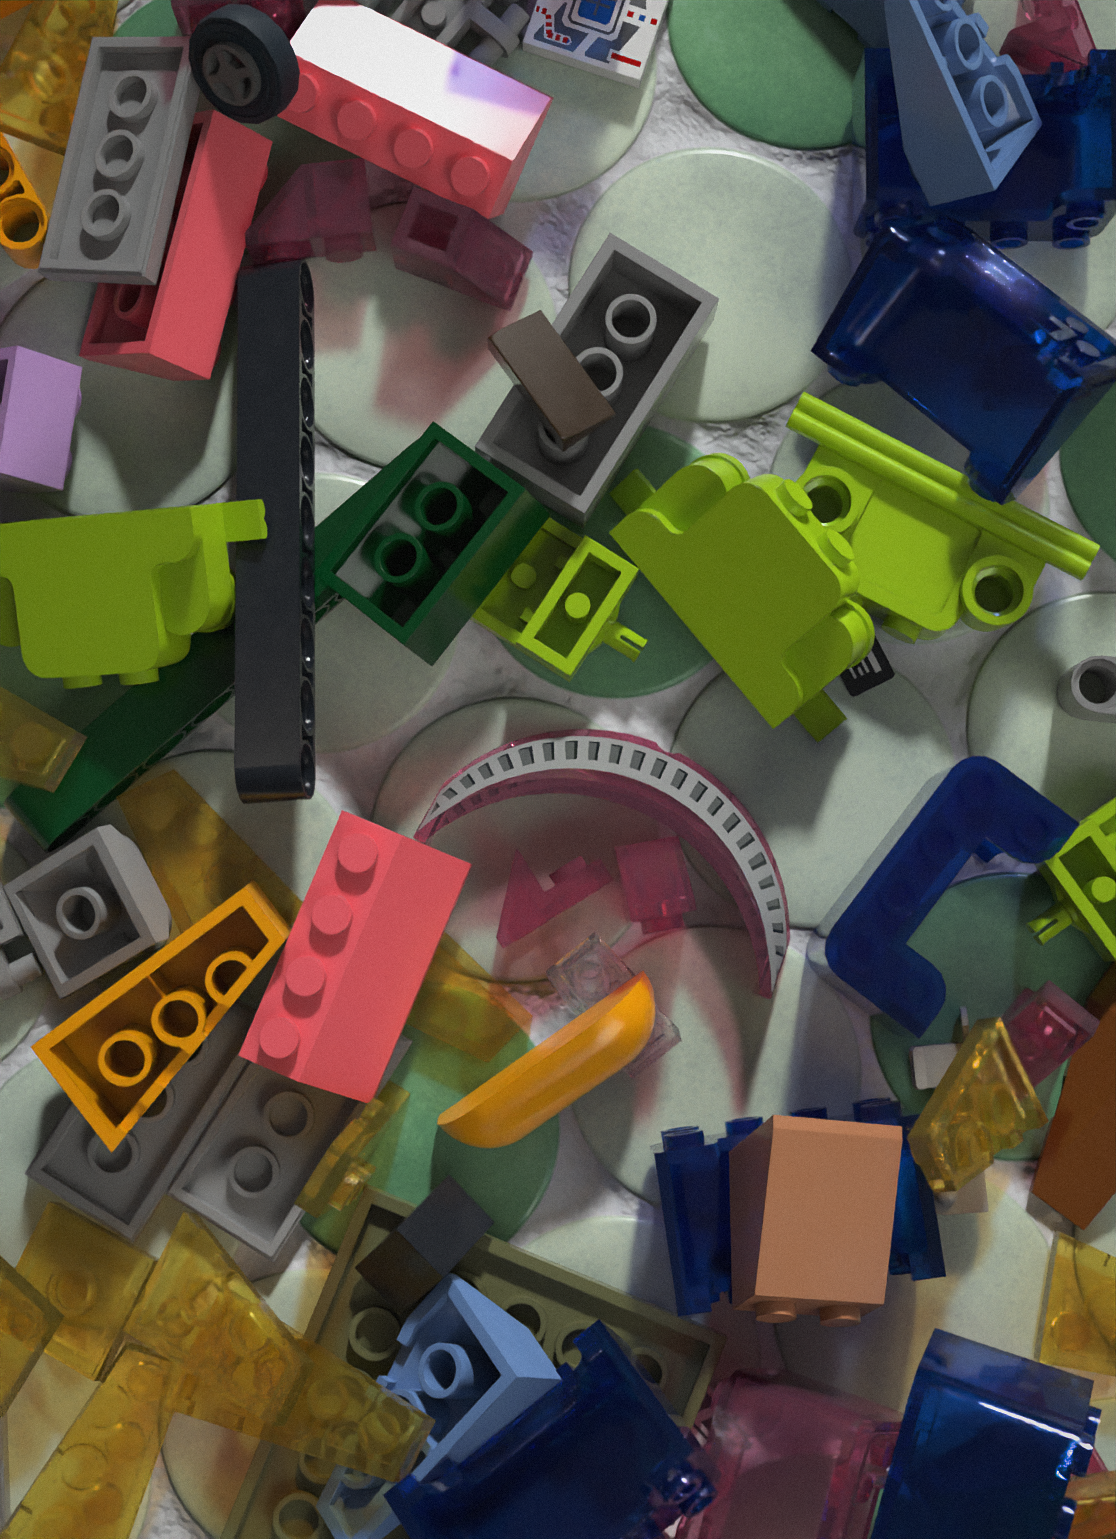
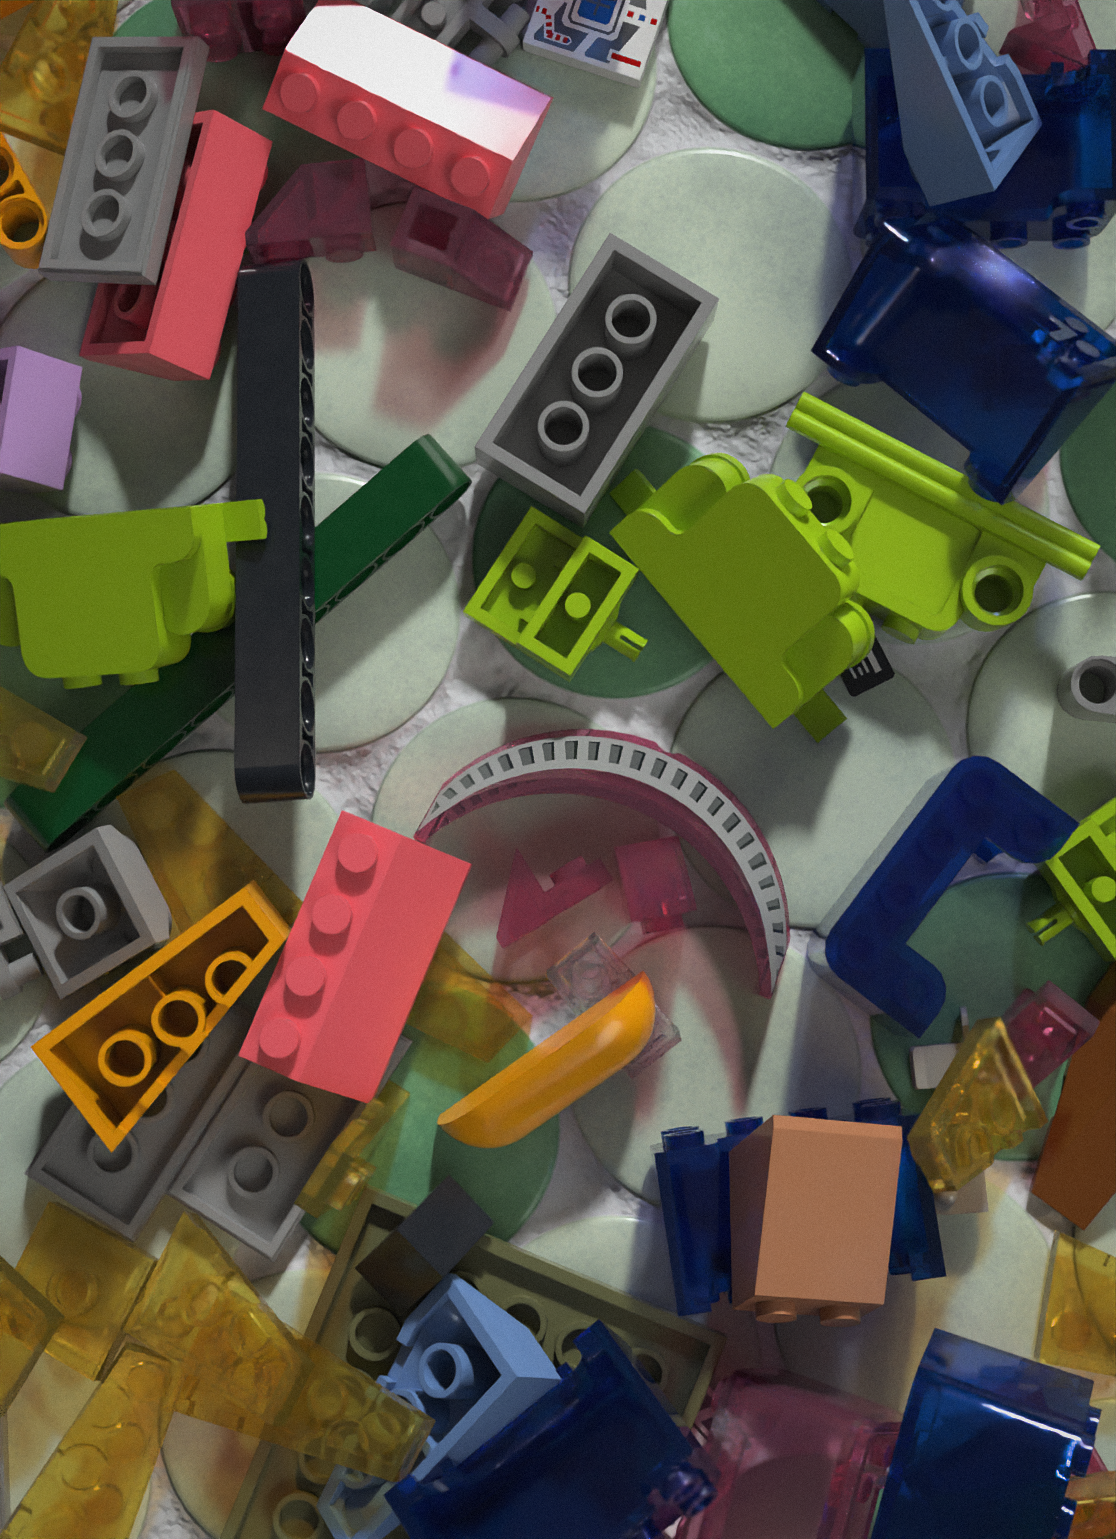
(244, 63): black wheel -> none
(433, 543): dark green slope -> none
(550, 379): dark brown slope -> none

